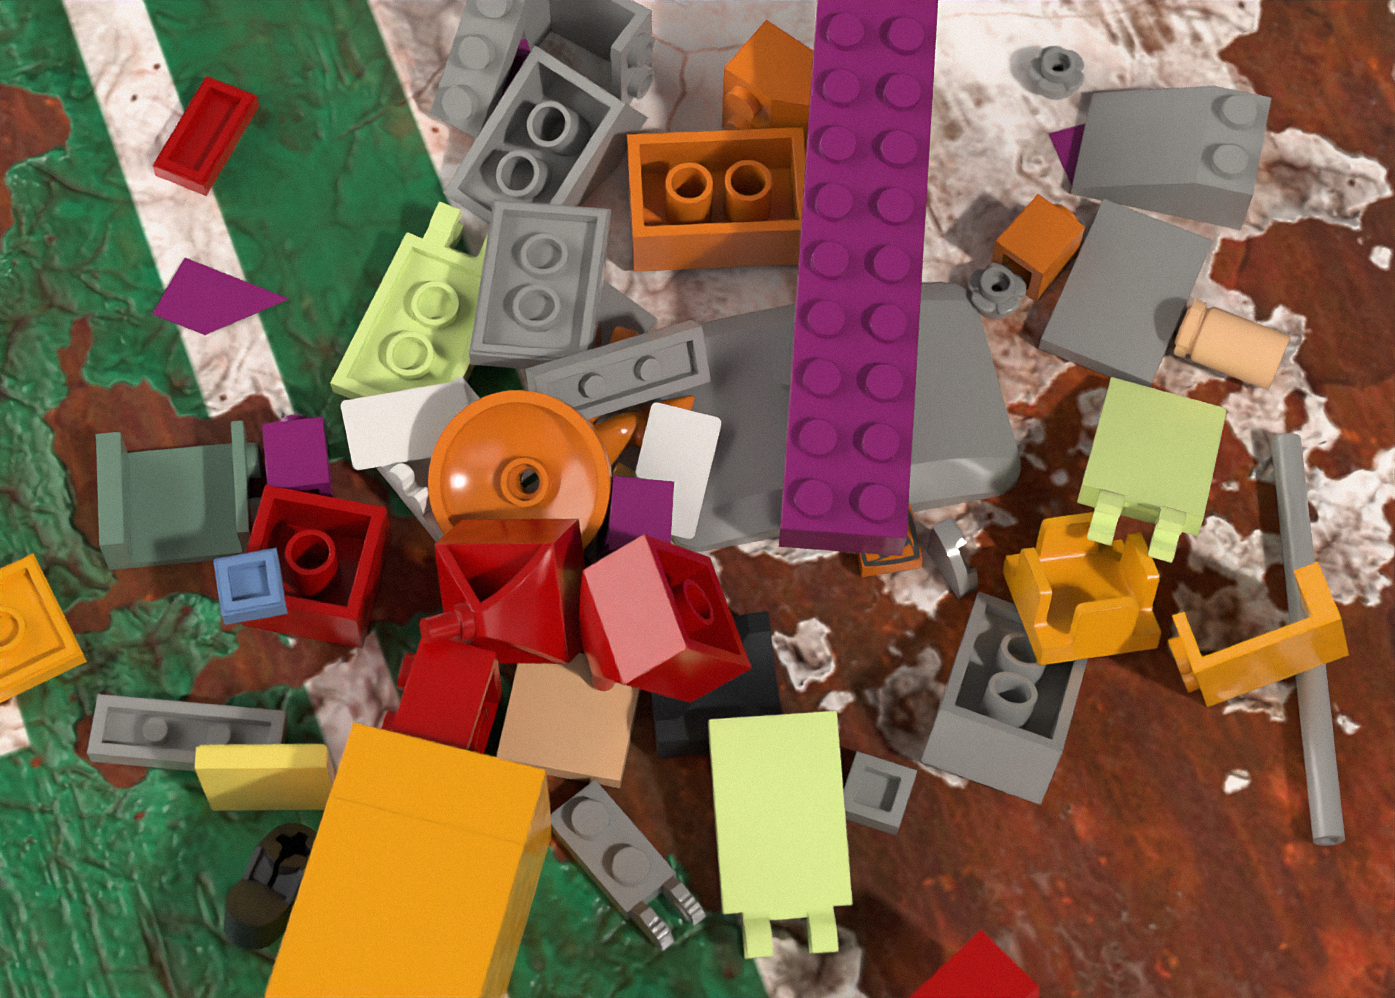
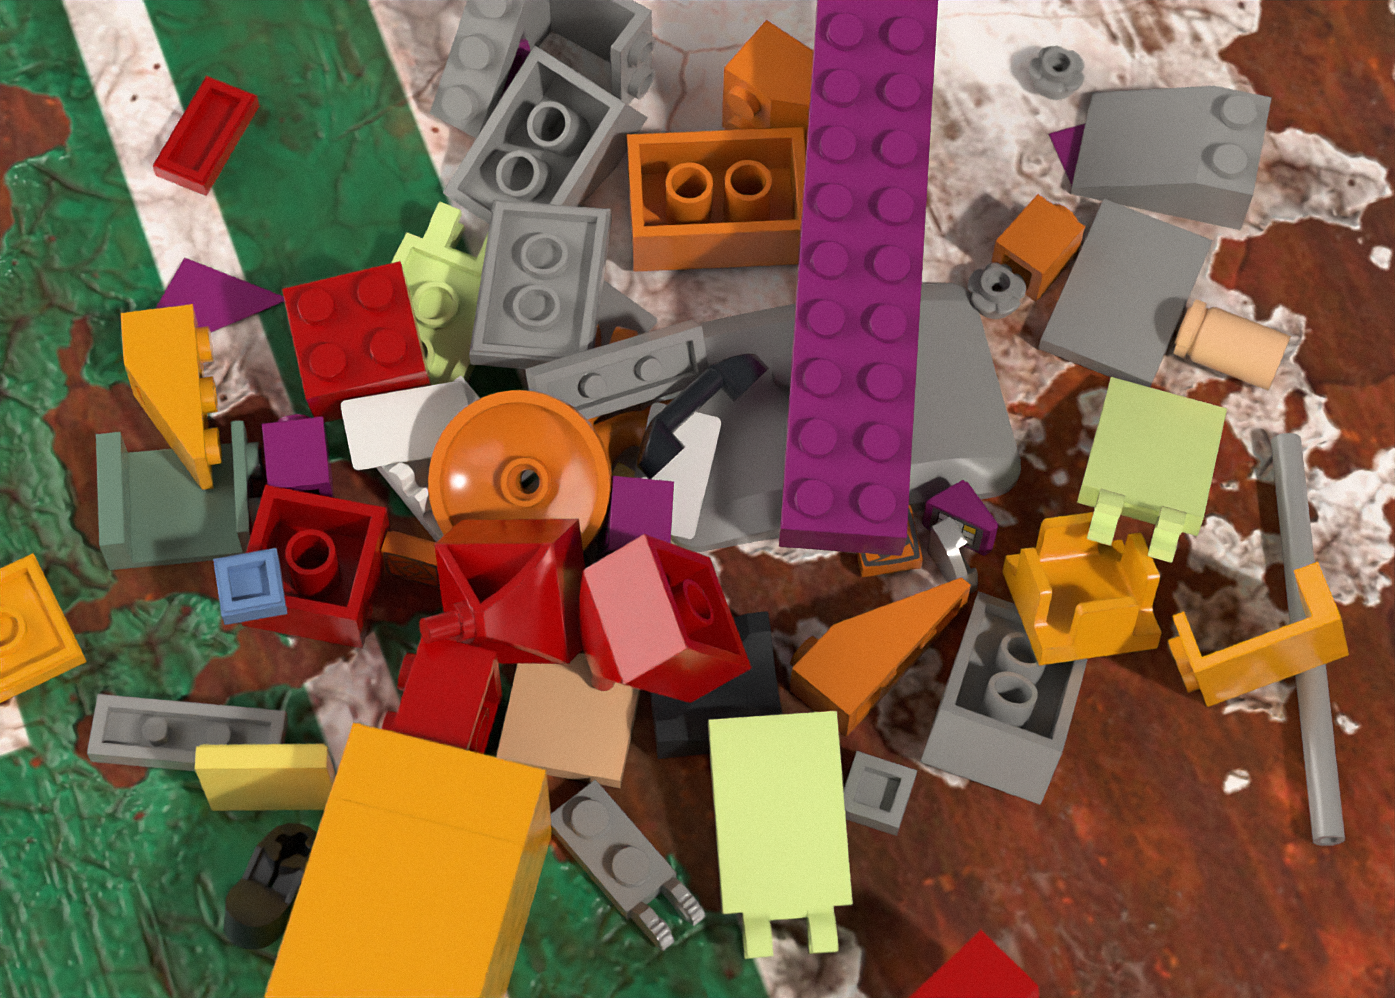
(166, 374): none -> light orange slope
(355, 337): none -> red brick
(410, 559): none -> orange tile
(731, 375): none -> black bar
(872, 652): none -> orange slope
(969, 513): none -> magenta slope

